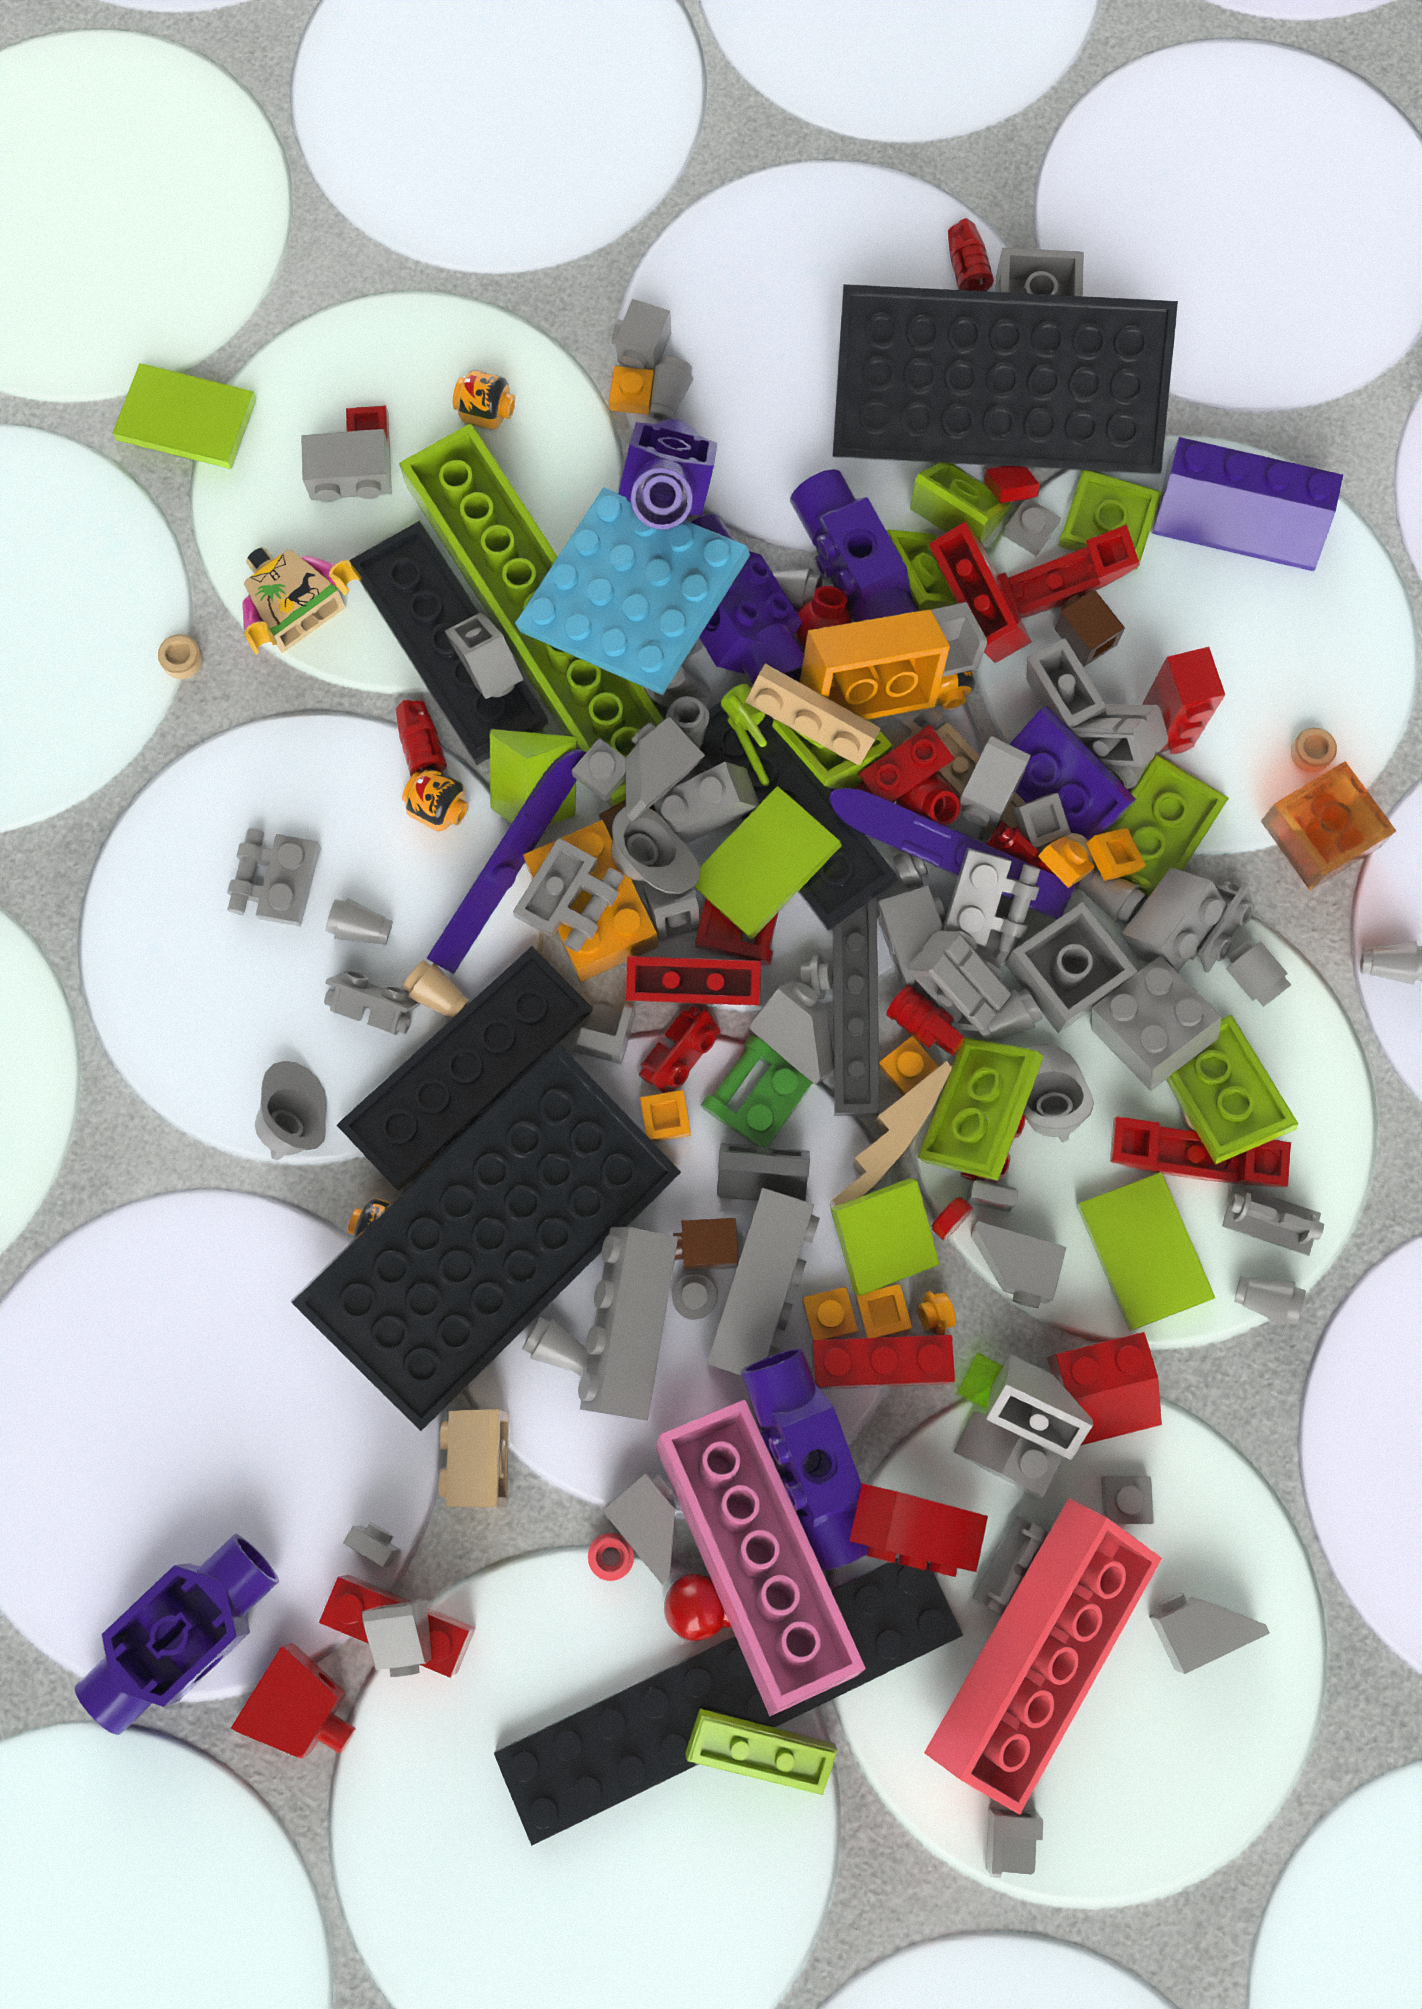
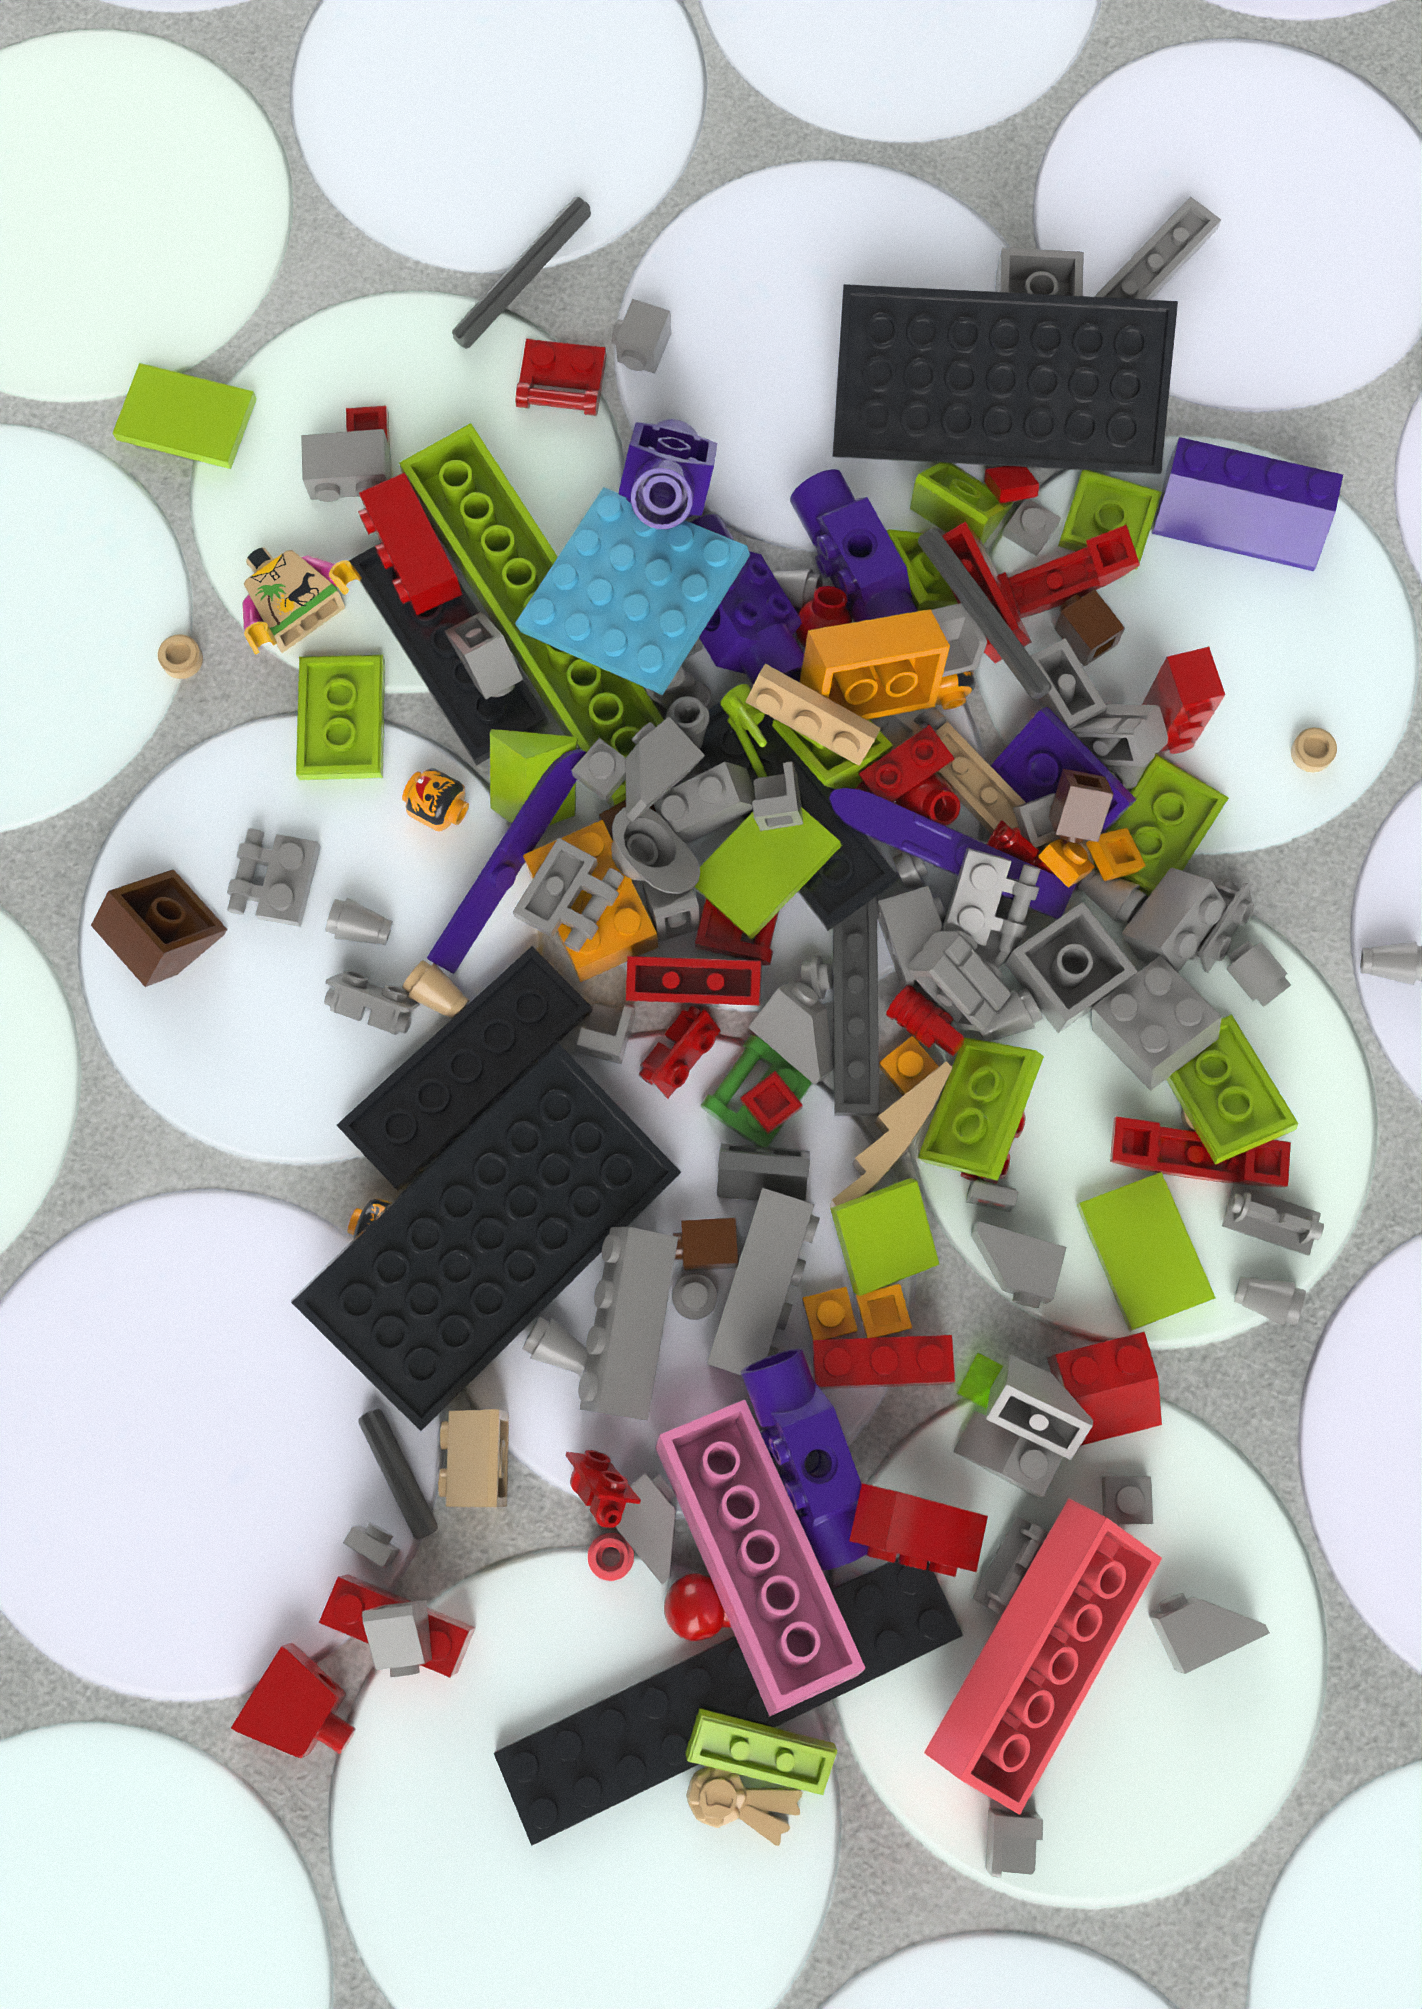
(157, 926): none -> reddish brown slope
(175, 1634): dark purple brick -> none
(291, 1110): light grey piece -> none
(340, 717): none -> lime tile
(398, 1474): none -> dark grey axle
(408, 544): none -> red brick
(419, 737): red hinge -> none
(483, 399): light orange head -> none
(521, 272): none -> dark grey axle
(564, 367): none -> red plate
(600, 1486): none -> red hinge
(631, 390): light orange plate -> none
(665, 1116): light orange plate -> none
(670, 386): light grey cone -> none
(721, 1798): none -> tan piece
(771, 1102): none -> red tile
(778, 800): none -> light grey panel
(937, 1312): light orange plate -> none
(951, 1218): red tile -> none
(969, 257): red hinge -> none
(984, 614): none -> dark grey axle
(993, 783): light grey slope -> none
(1059, 1095): light grey piece -> none
(1080, 806): none -> brick
(1163, 253): none -> light grey plate
(1328, 825): clear orange brick -> none

